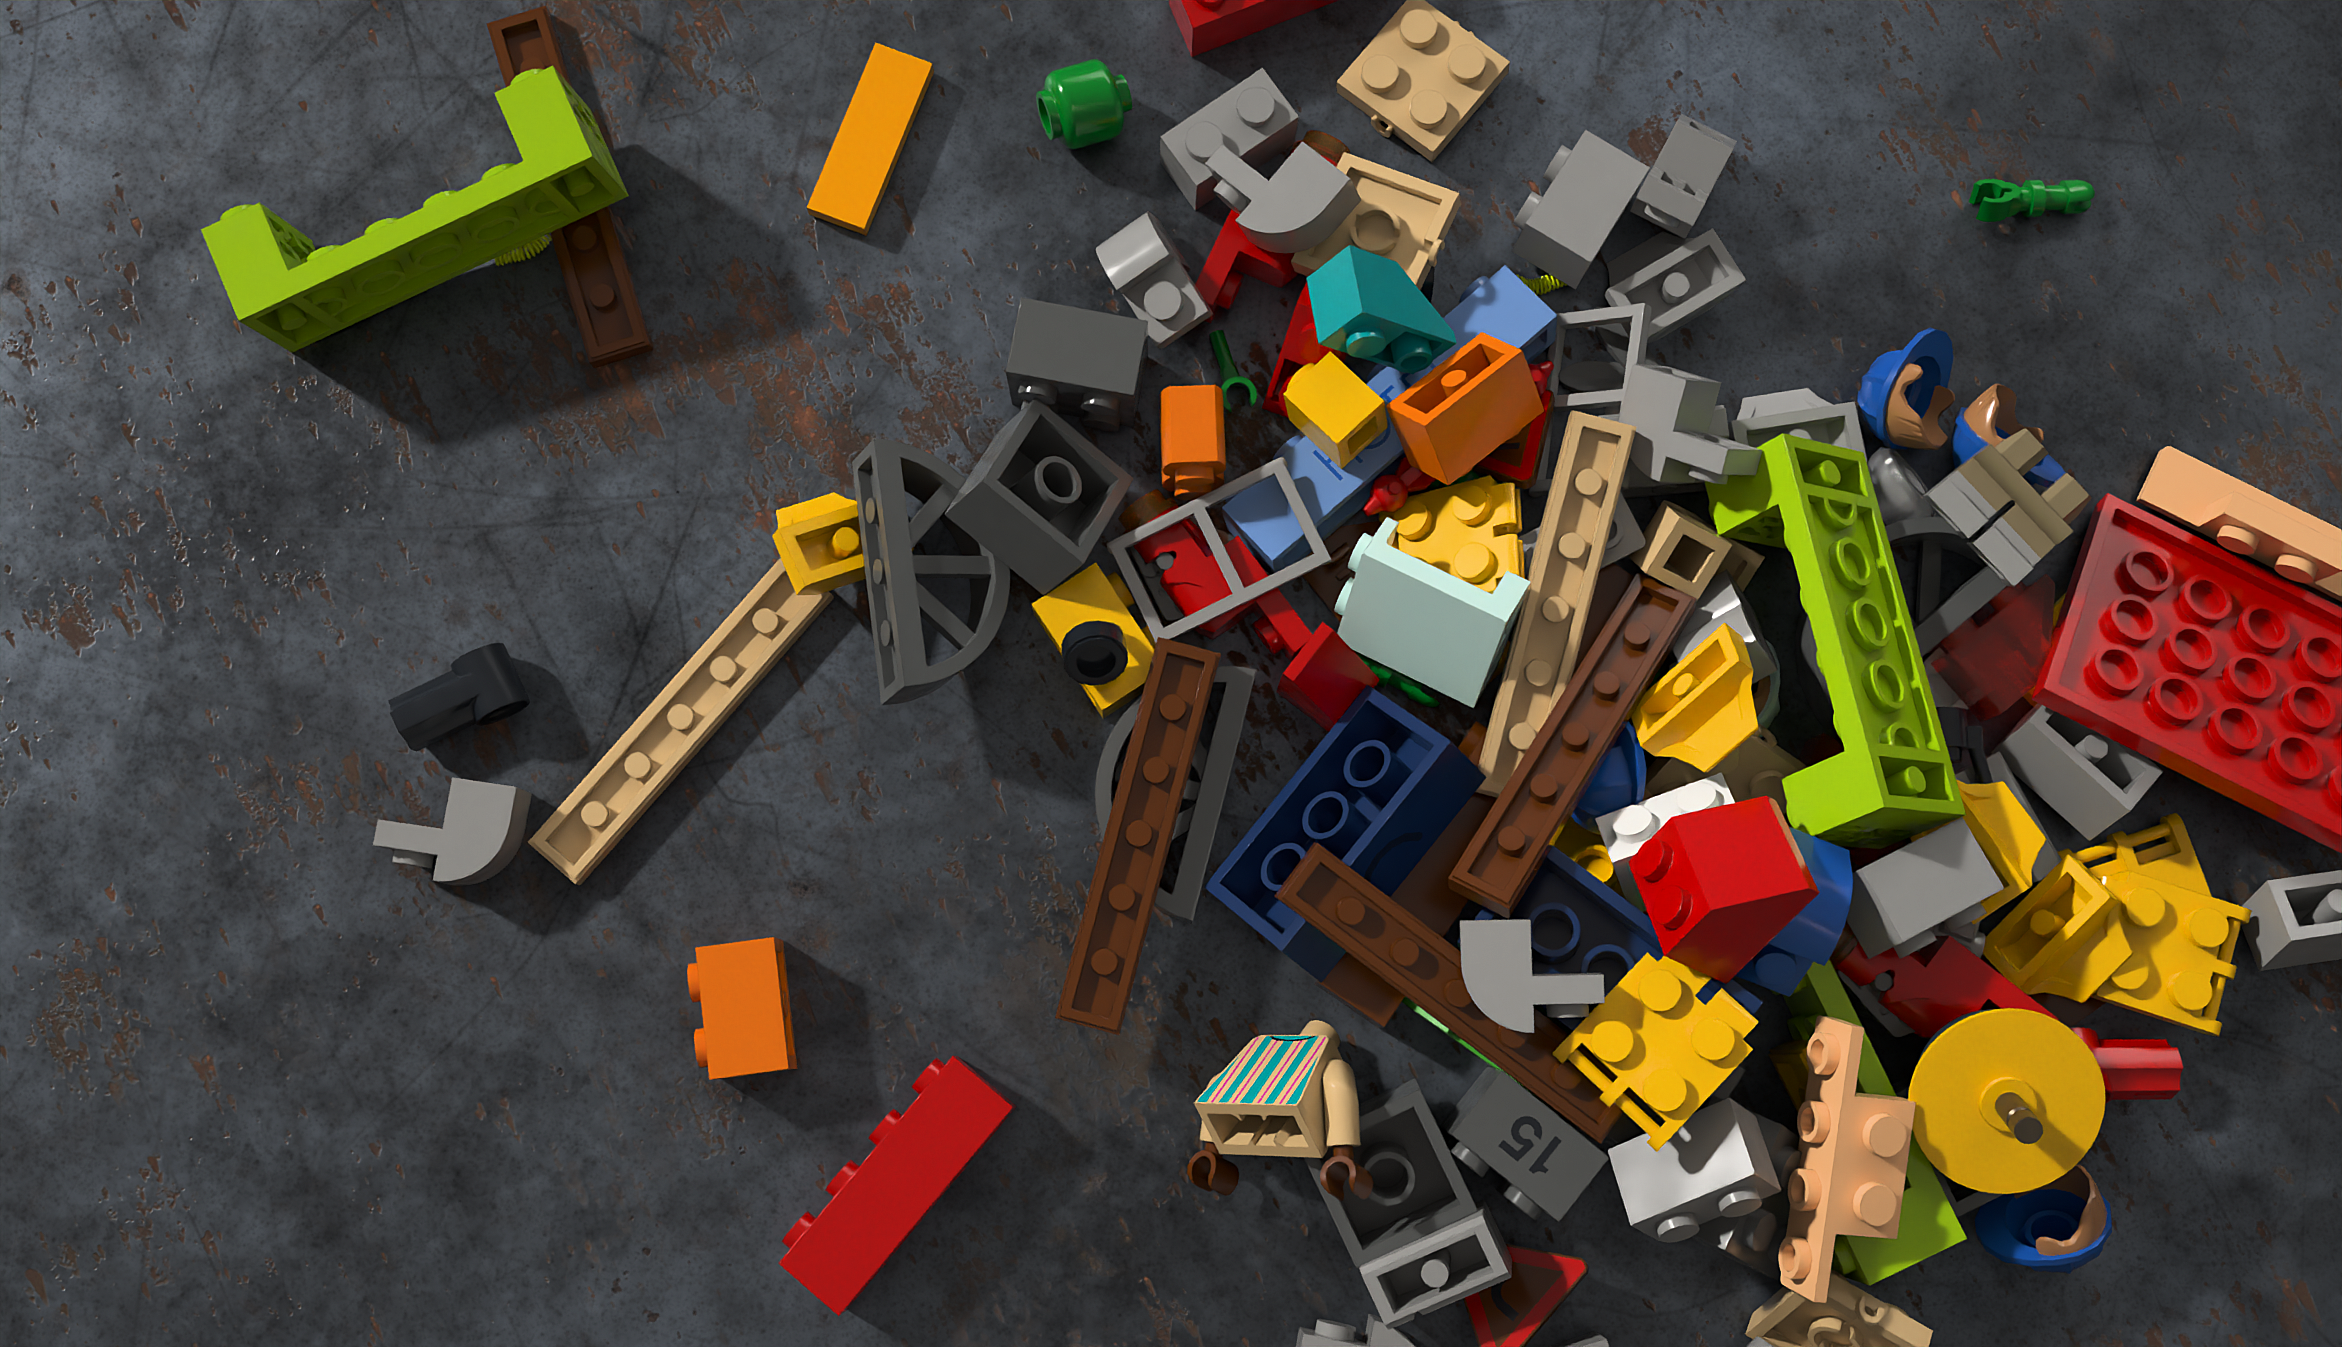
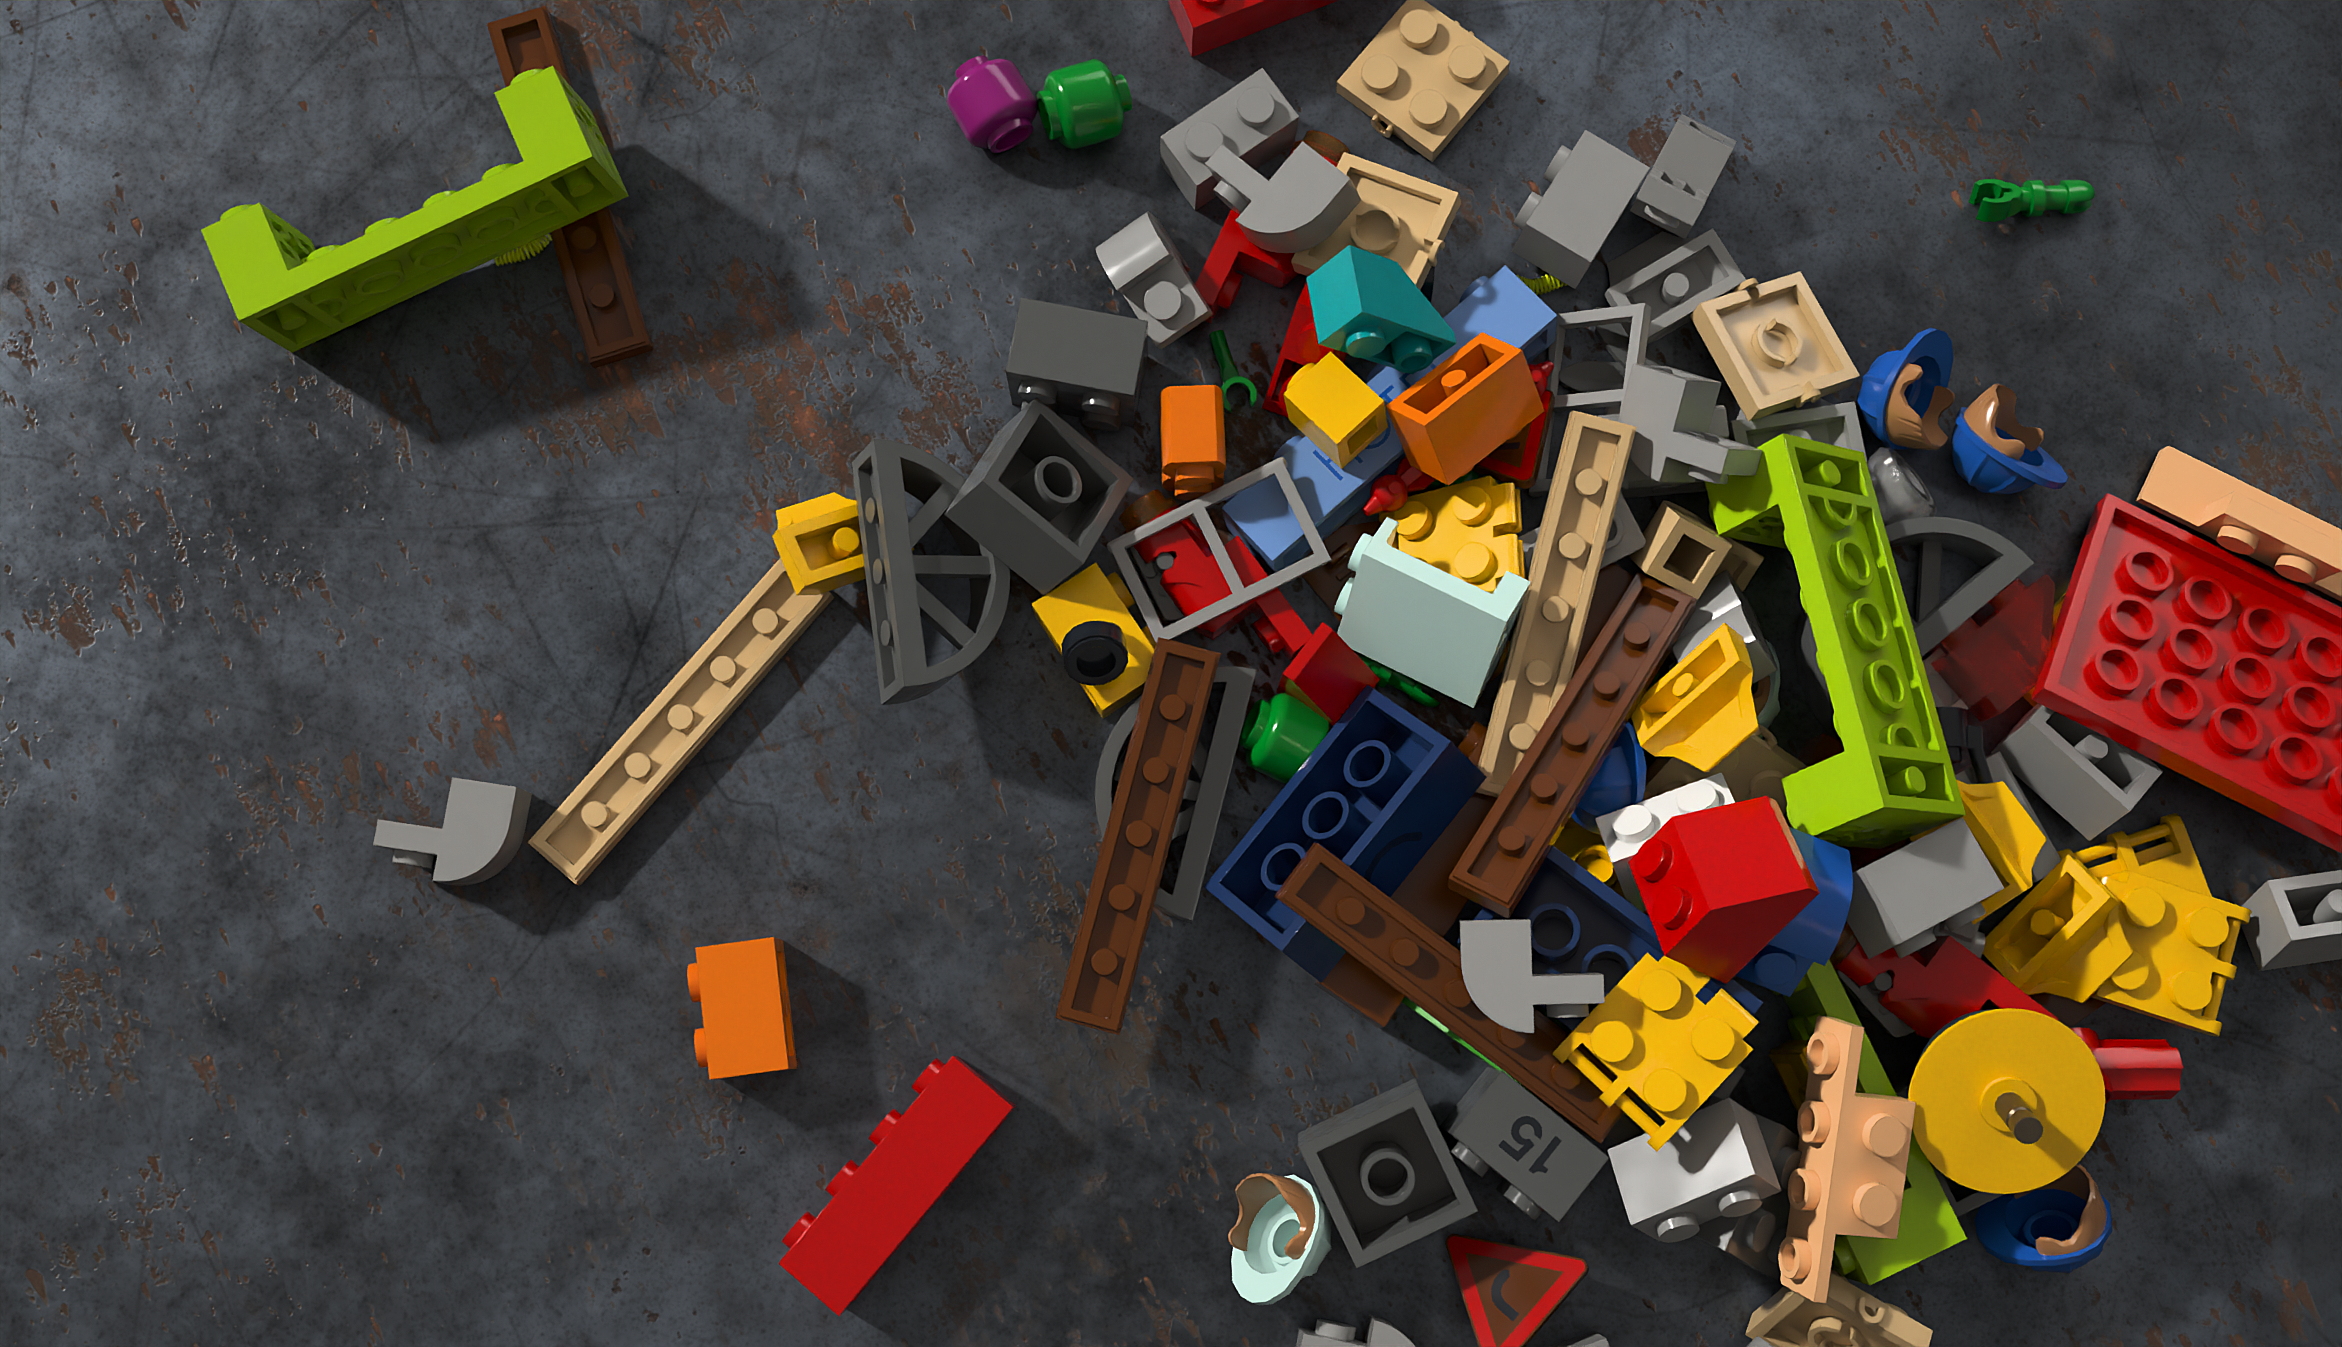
(476, 691): black piece -> none
(870, 139): light orange tile -> none
(992, 103): none -> magenta head
(1278, 1236): none -> light aqua piece
(1281, 735): none -> green head
(1282, 1101): tan torso -> none
(1438, 1268): light grey brick -> none
(1774, 345): none -> tan plate
(2030, 523): hips -> none

